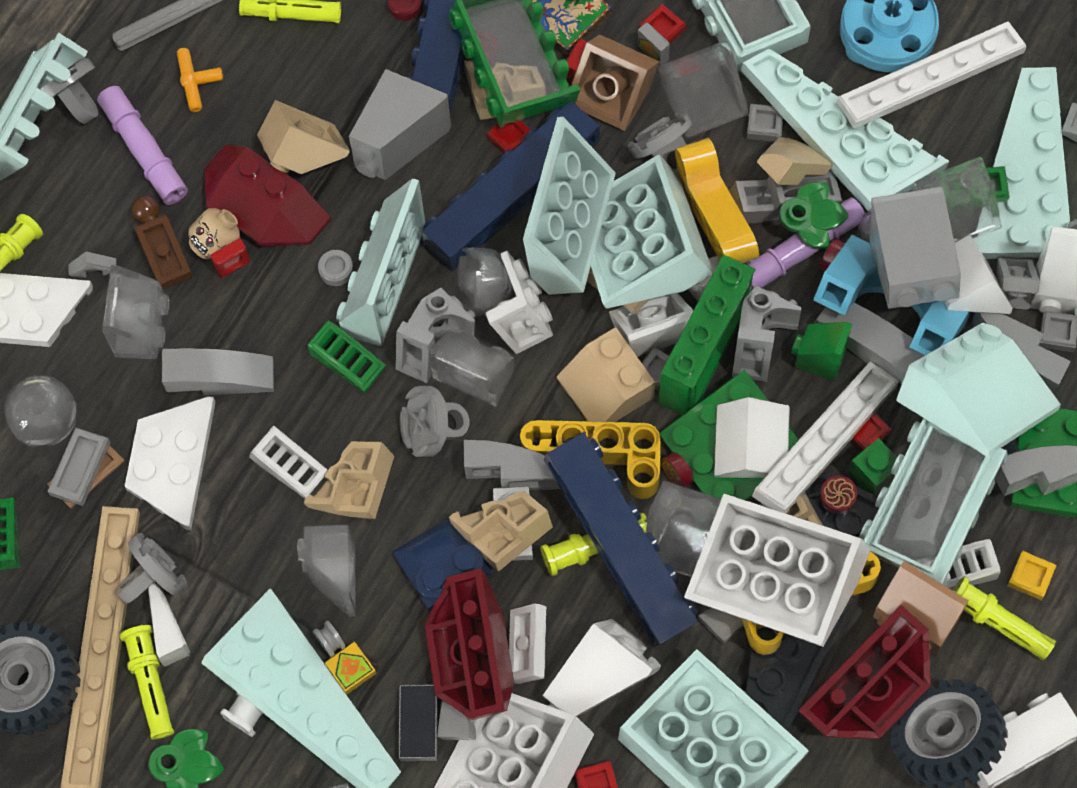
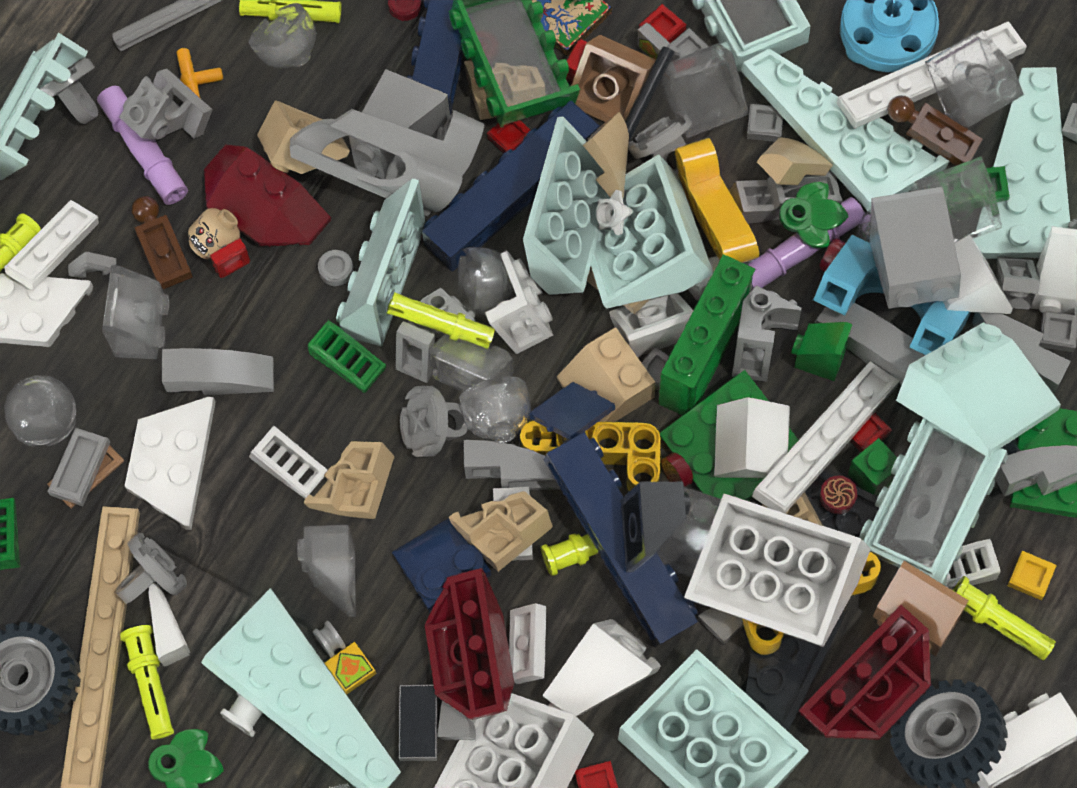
(51, 245): none -> white tile
(154, 112): none -> light grey tile
(286, 39): none -> clear cylinder
(430, 160): none -> light grey panel
(434, 318): none -> neon yellow pin
(496, 410): none -> clear cylinder
(572, 411): none -> dark blue piece
(604, 213): none -> white plate
(610, 150): none -> tan slope
(648, 90): none -> black bar
(650, 517): none -> black slope
(686, 44): none -> light grey tile
(935, 130): none -> reddish brown plate
(973, 79): none -> clear slope

